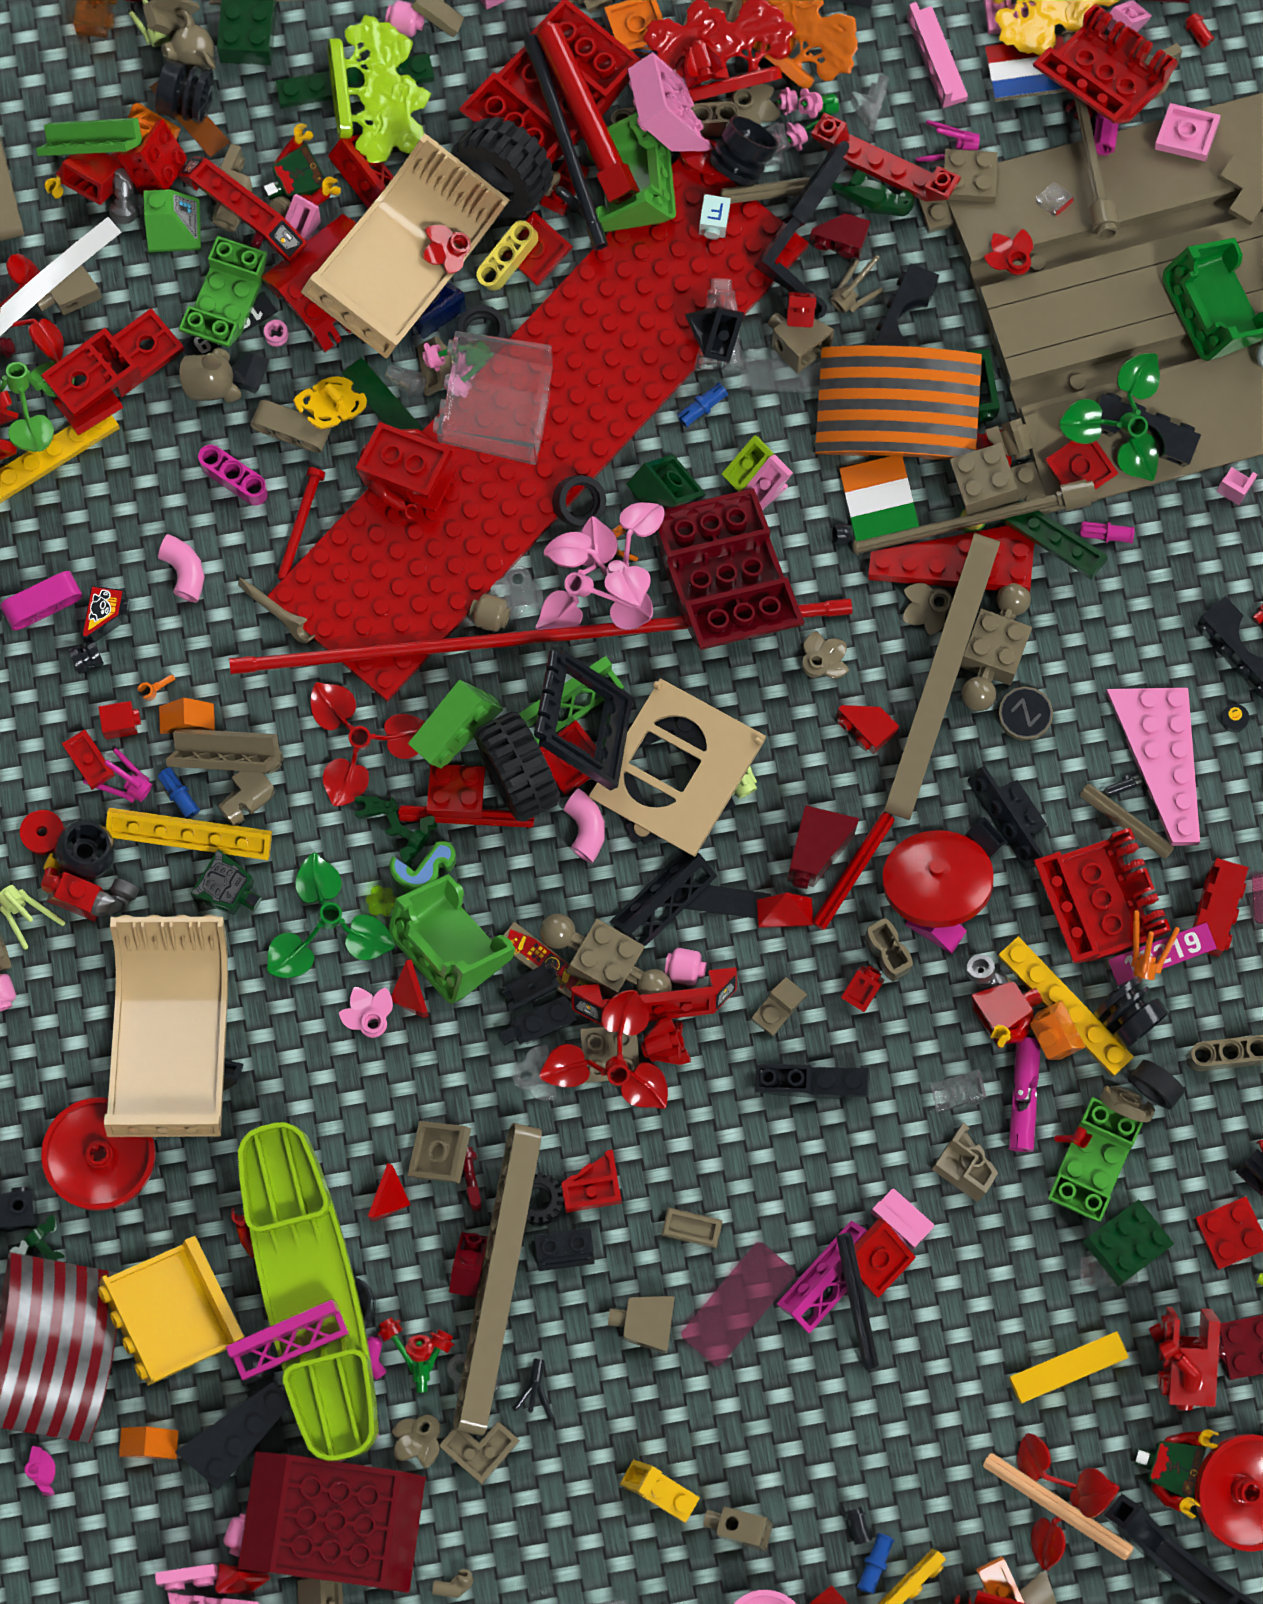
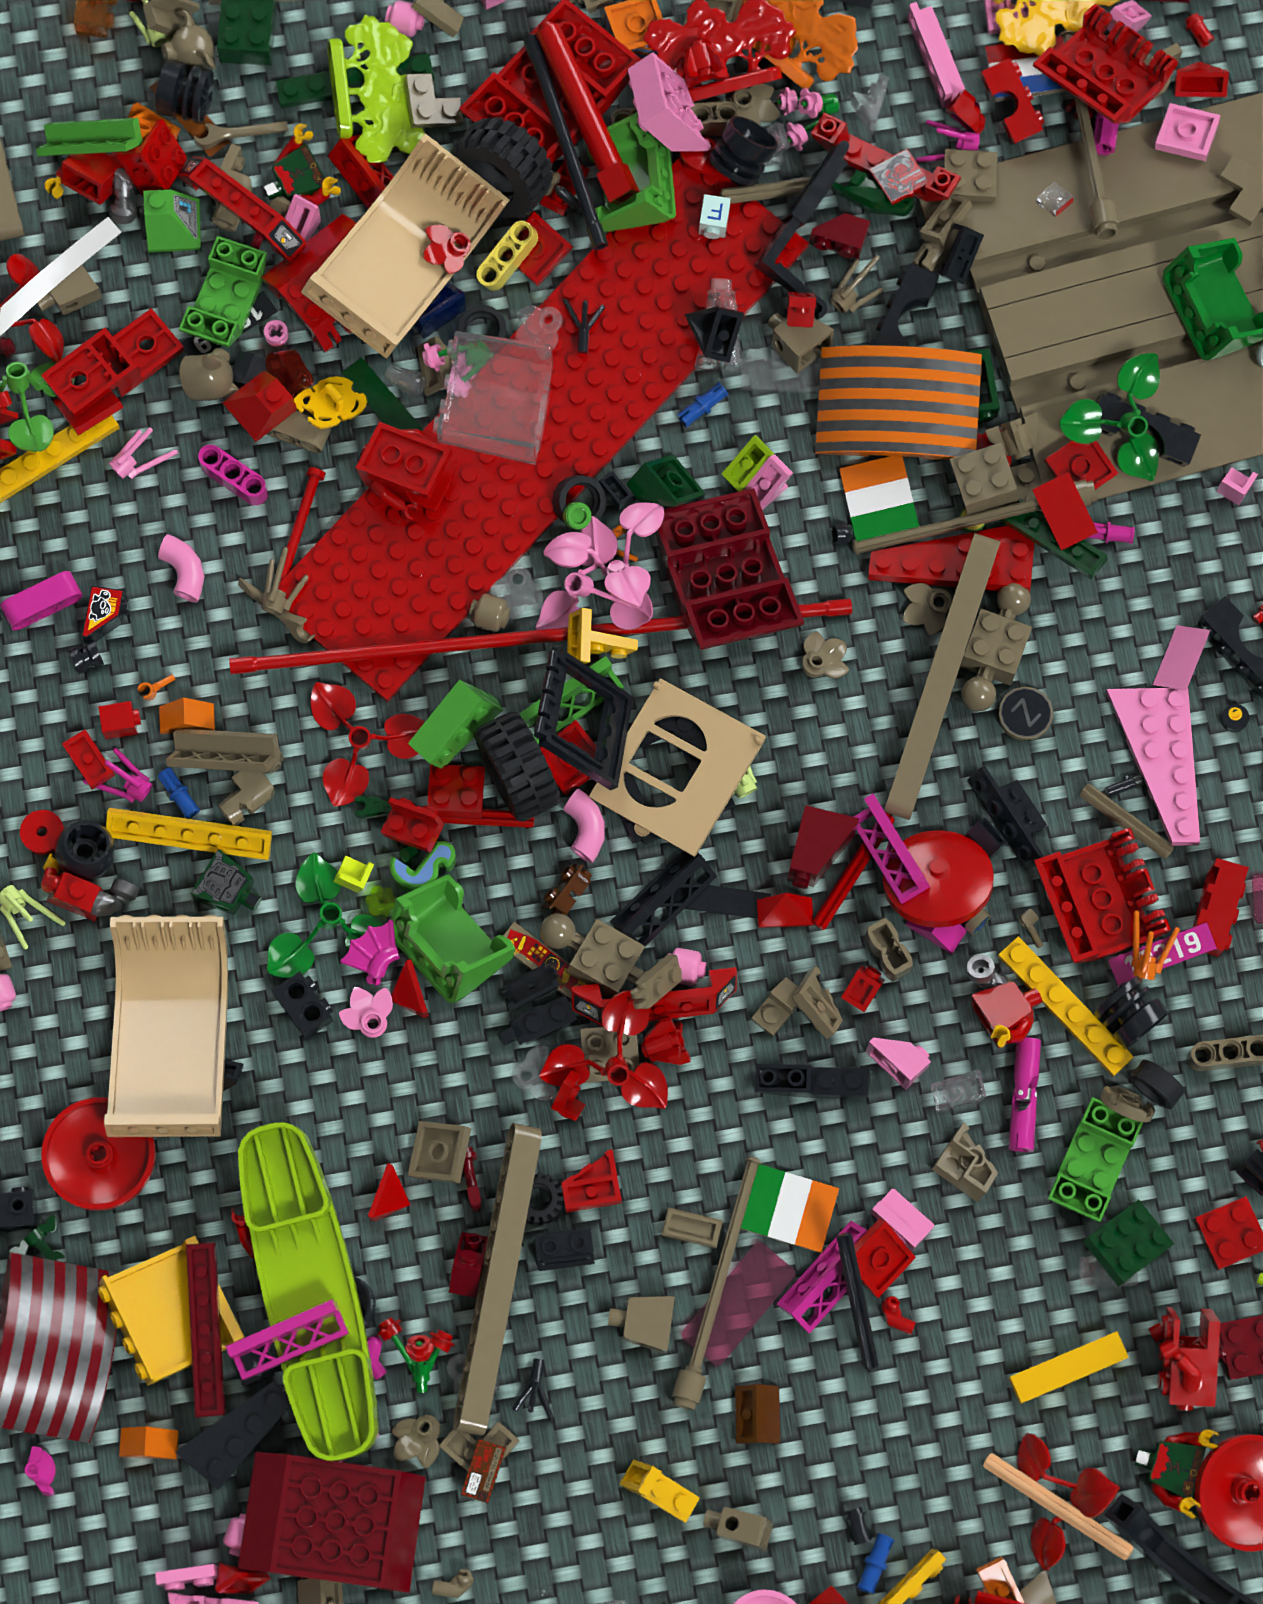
(124, 463): none -> bright pink plant
(205, 1330): none -> dark red tile
(221, 134): none -> dark tan piece
(261, 405): none -> red slope
(273, 598): none -> dark tan plant
(289, 370): none -> clear red piece
(298, 1008): none -> black brick
(353, 874): none -> neon yellow panel
(373, 952): none -> dark pink arm
(412, 824): none -> red bracket
(425, 109): none -> plate
(483, 1471): none -> tile
(534, 325): none -> clear plate
(566, 1101): none -> red bracket
(572, 880): none -> reddish brown hinge
(577, 515): none -> bright green tile
(583, 327): none -> black plant
(584, 641): none -> yellow bracket
(619, 504): none -> black piece
(657, 982): none -> dark tan hinge
(757, 1414): none -> reddish brown panel
(773, 1207): none -> flag
(817, 1004): none -> dark tan wing
(869, 724): red slope -> none
(894, 1317): none -> red arm
(895, 842): none -> dark pink fence
(899, 176): none -> piece
(899, 1059): none -> bright pink slope
(939, 234): none -> dark tan plate
(961, 254): none -> black hinge
(967, 112): none -> red rock
(977, 922): none -> dark tan tile
(1005, 79): none -> red arch
(1008, 251): red plate -> none
(1027, 920): none -> dark tan hand
(1056, 1032): orange torso -> none
(1064, 511): none -> red sticker
(1080, 1138): red hand -> none
(1181, 657): none -> bright pink sticker
(1201, 81): none -> red slope

